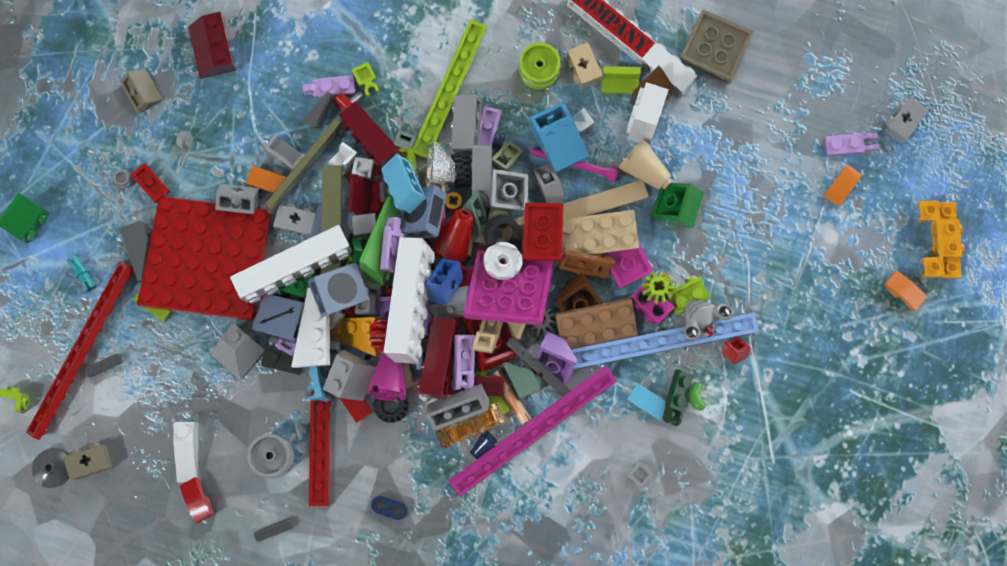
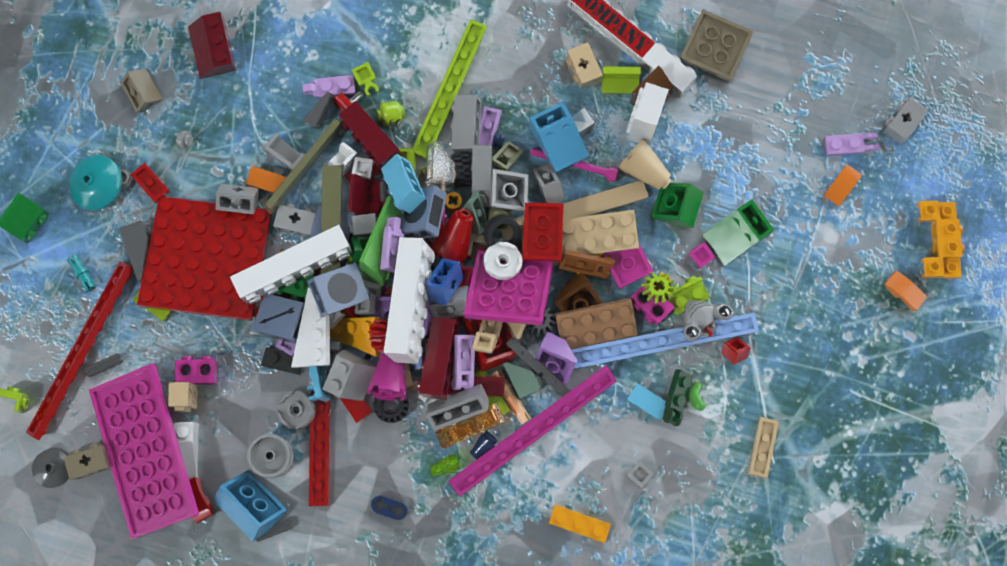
(103, 184): none -> teal dish
(143, 451): none -> dark pink plate
(182, 396): none -> tan brick
(196, 375): none -> dark pink brick
(237, 351): light grey slope -> none
(249, 505): none -> dark azure slope
(287, 410): none -> light grey plate
(390, 113): none -> lime head
(404, 140): plate -> none
(445, 466): none -> clear neon green cone
(549, 66): lime wheel -> none
(579, 523): none -> light orange plate
(701, 255): none -> dark pink plate
(738, 232): none -> slope
(763, 447): none -> tan tile

